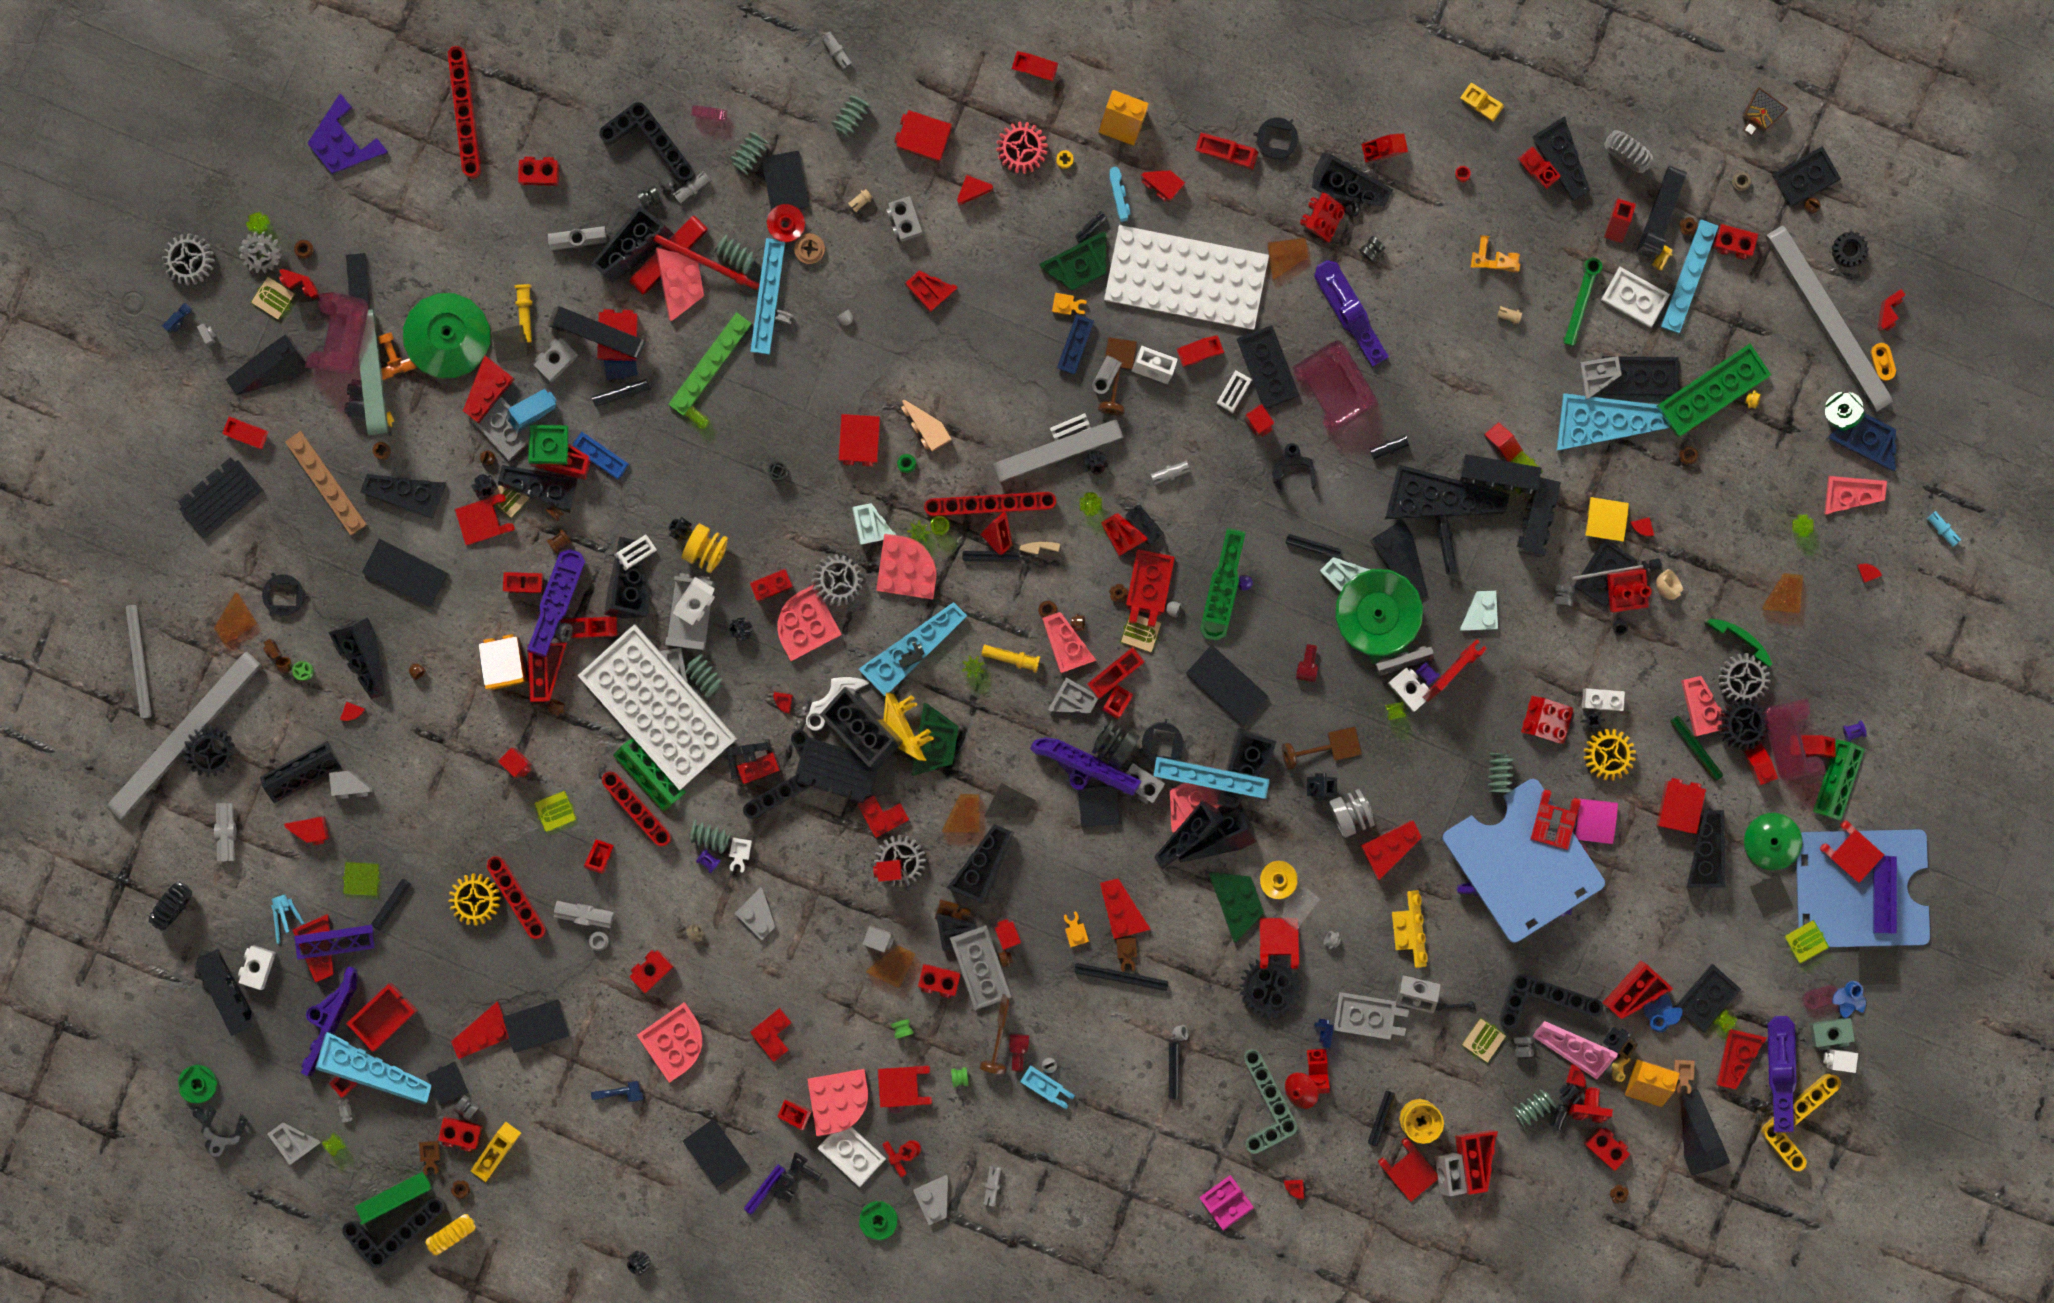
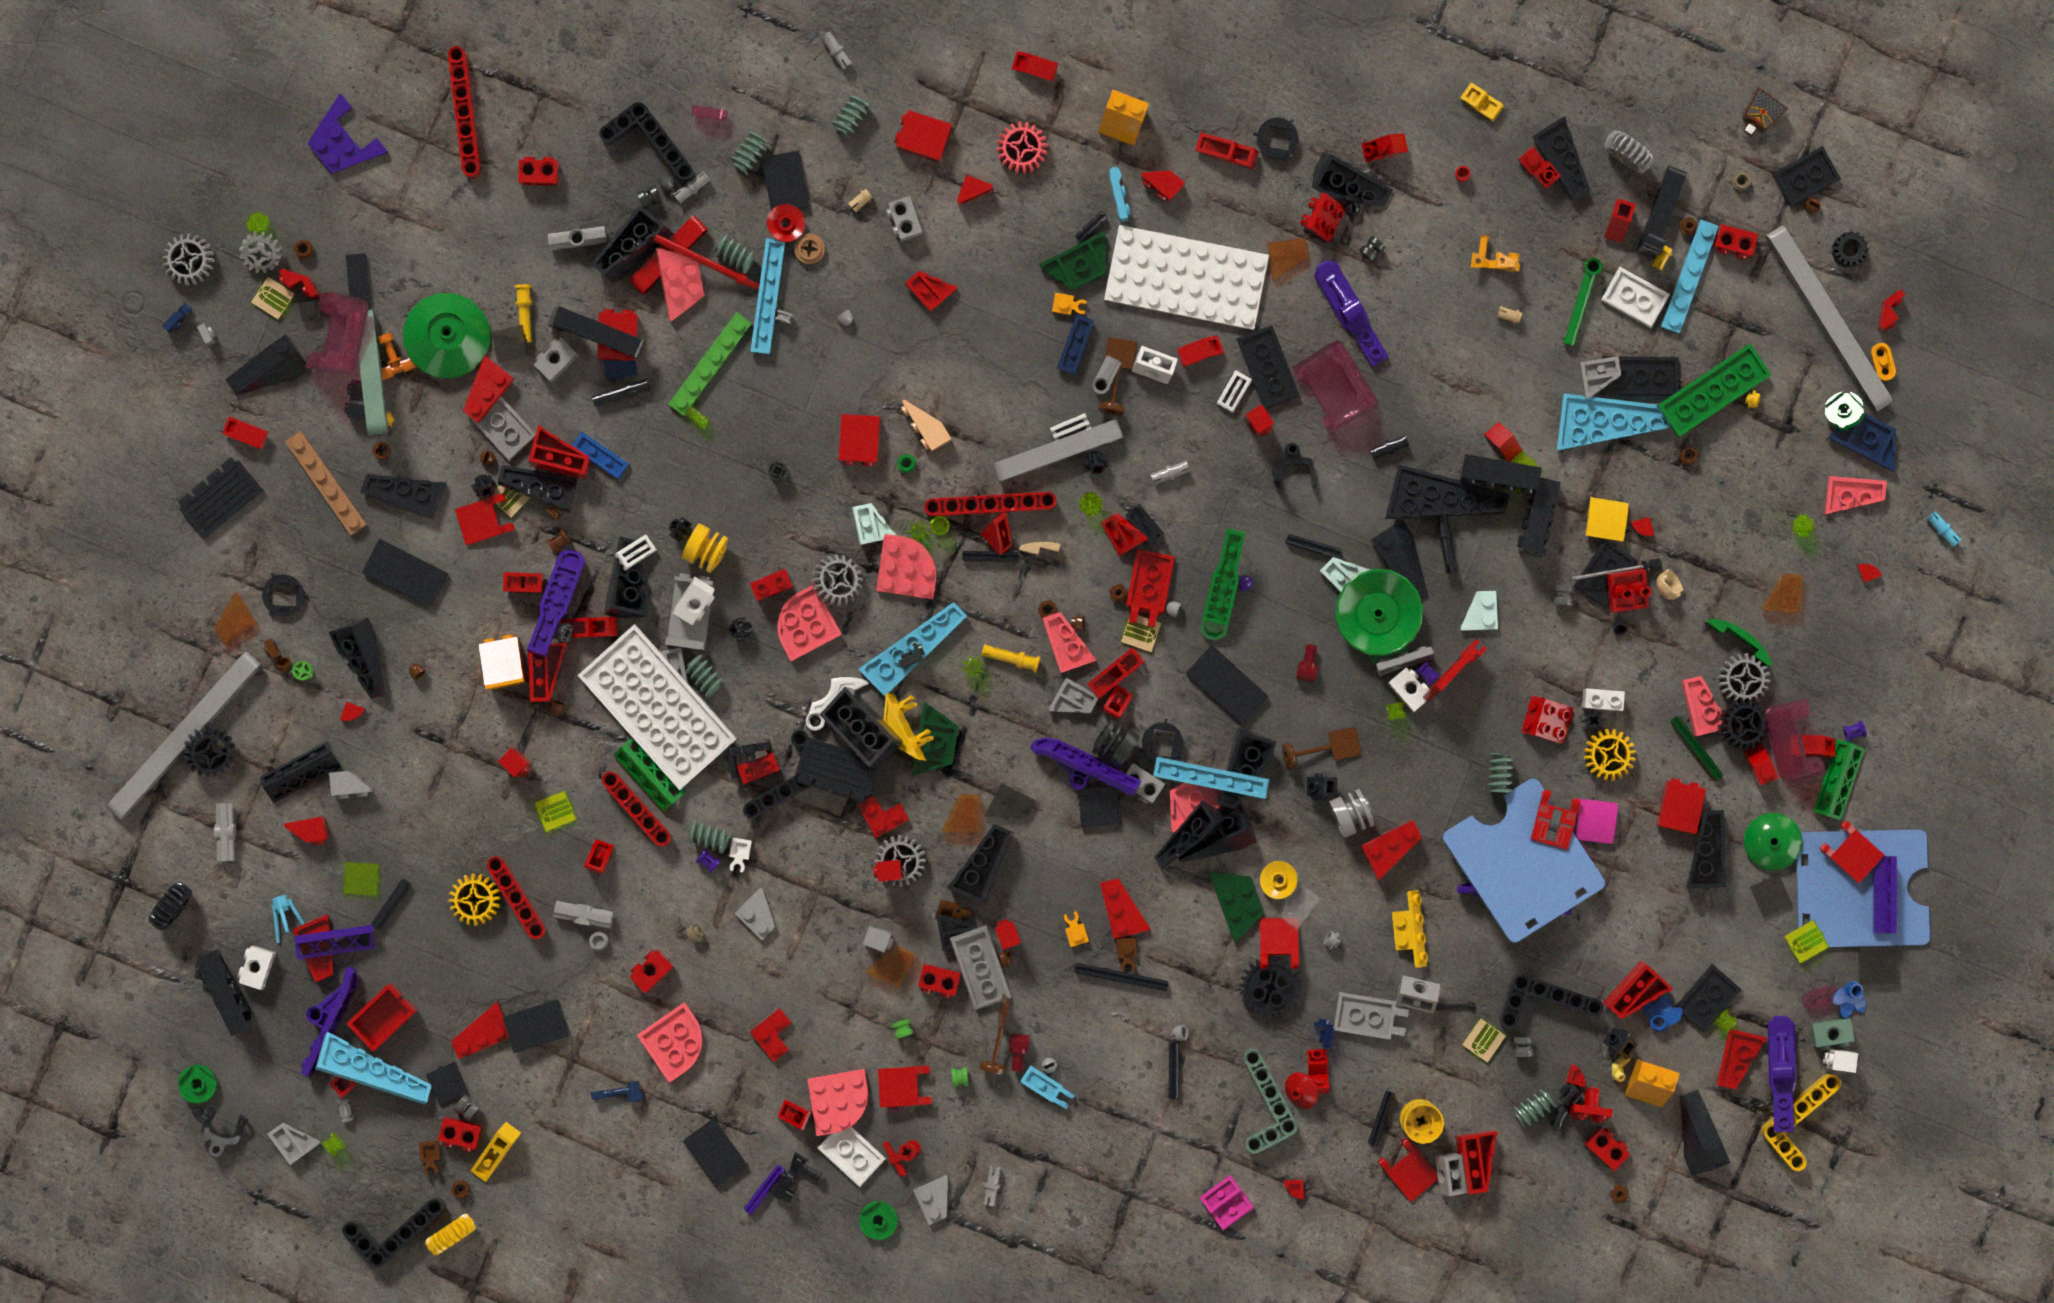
(138, 661): light grey axle -> none
(393, 1197): green panel -> none
(530, 410): dark azure slope -> none
(548, 444): green tile -> none
(638, 1262): black gear -> none
(783, 701): red tile -> none
(1060, 163): yellow bush -> none
(1579, 1051): bright pink wing -> none
(1686, 1071): medium nougat plate -> none

